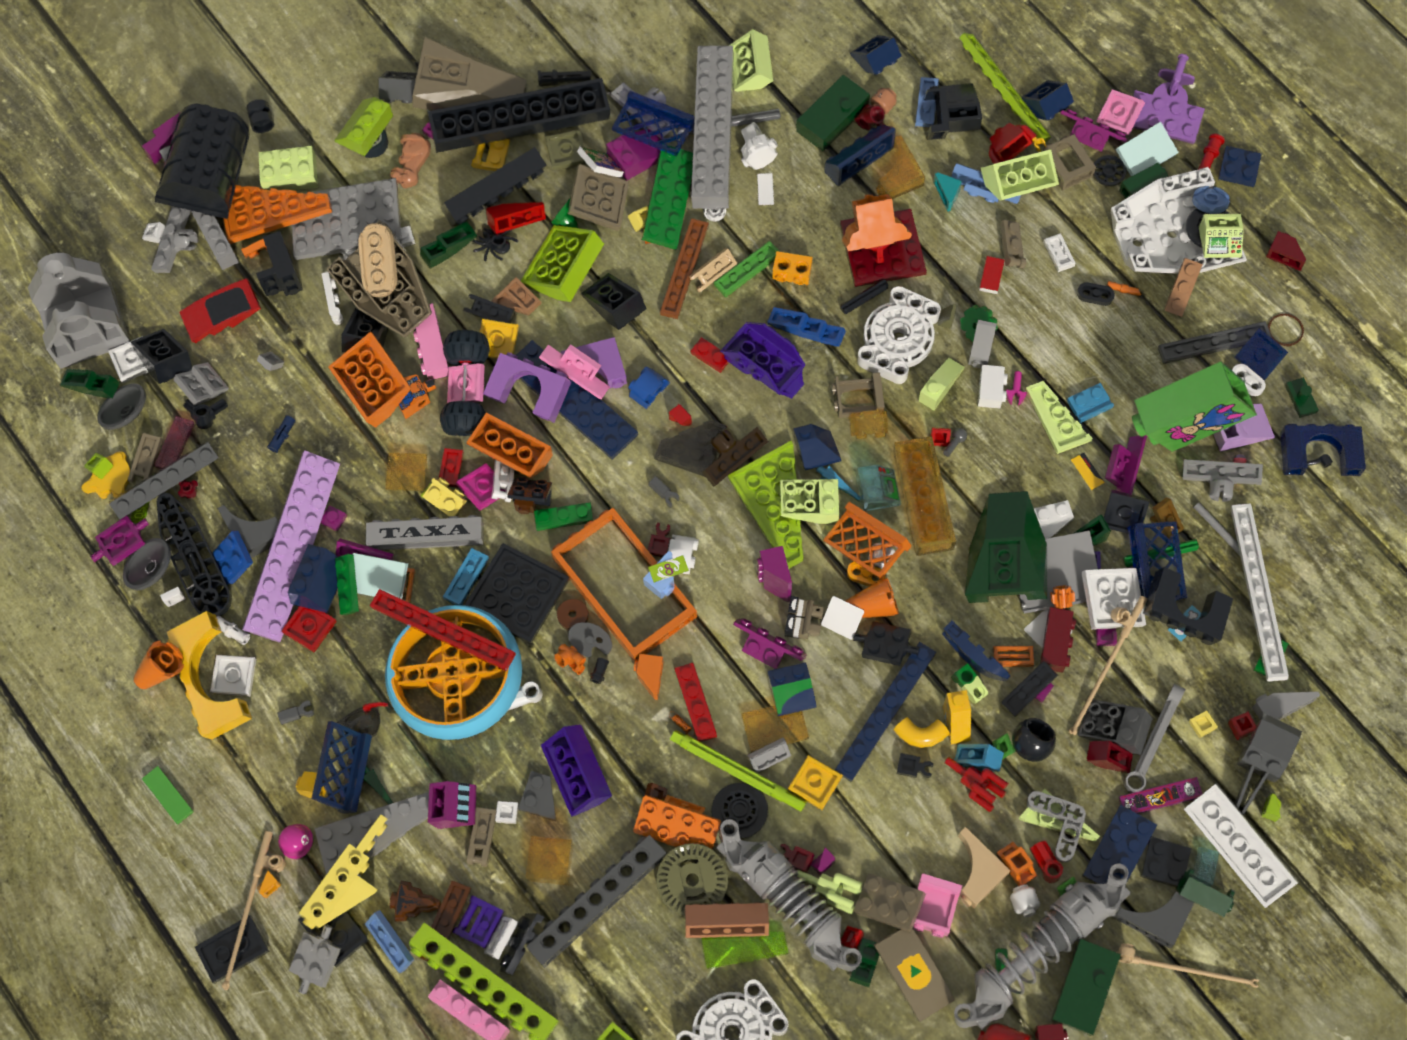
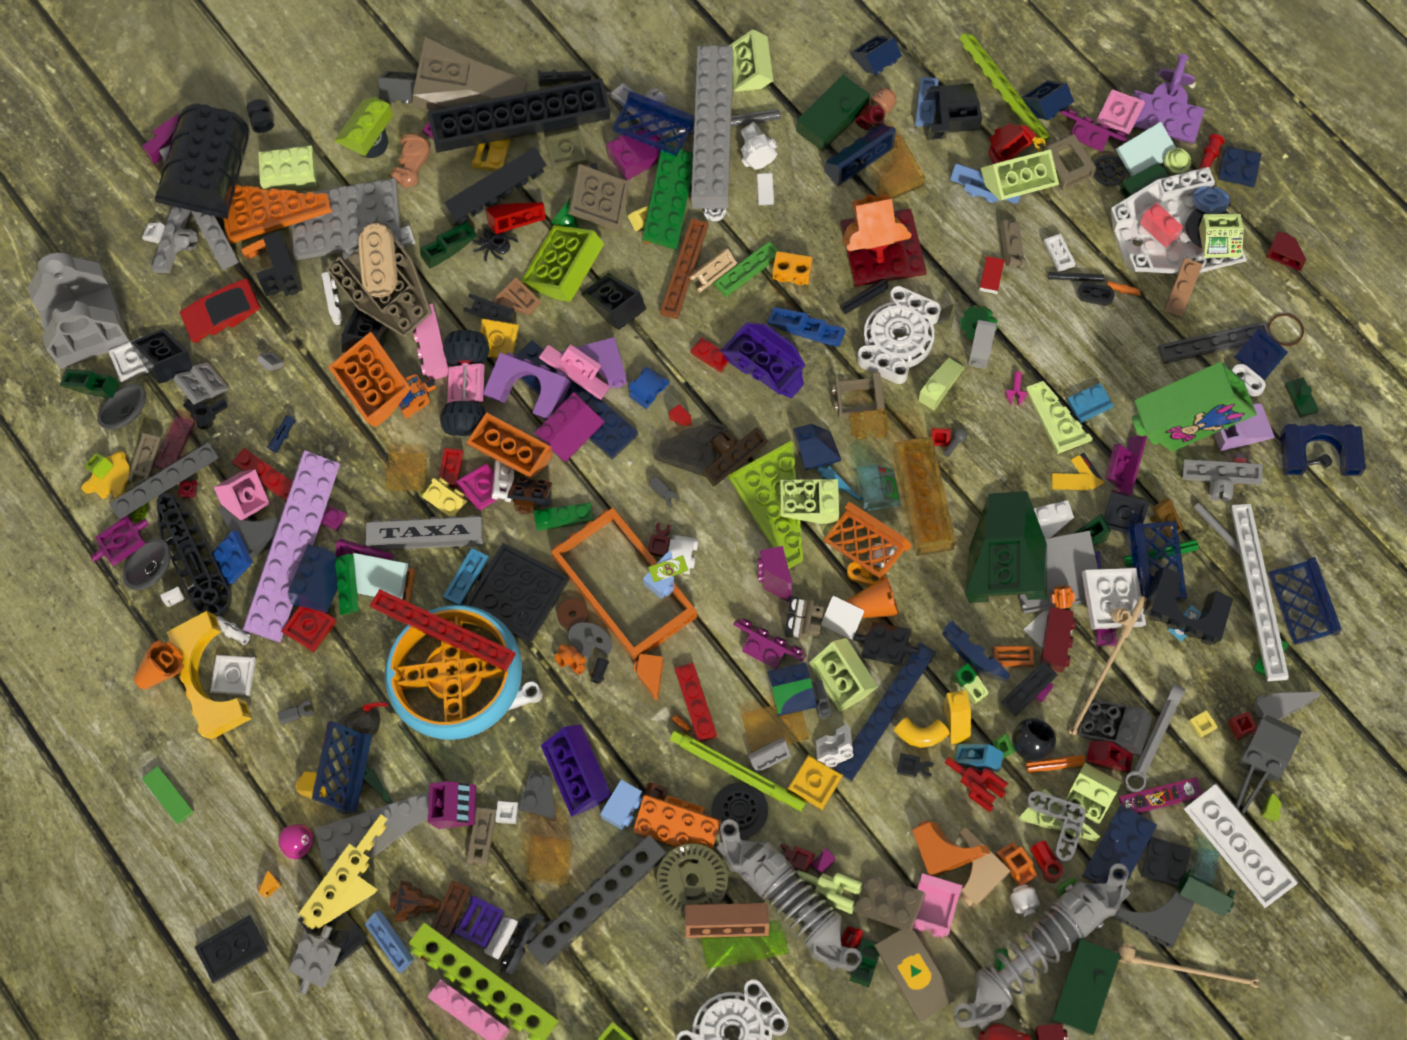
(242, 494): none -> bright pink slope
(266, 862): tan piece -> none
(268, 476): none -> red plate
(569, 427): none -> magenta slope
(600, 162): tile -> none
(621, 805): none -> light blue brick
(823, 707): none -> dark grey bar
(835, 748): none -> white cylinder
(843, 674): none -> yellowish green slope
(942, 854): none -> orange arch
(947, 188): teal slope -> none
(991, 386): white brick -> none
(1055, 763): none -> orange axle
(1070, 481): none -> yellow sticker
(1076, 276): none -> black bar
(1093, 792): none -> yellowish green slope
(1161, 225): none -> coral brick
(1177, 161): none -> yellowish green plate
(1321, 595): none -> clear blue fence

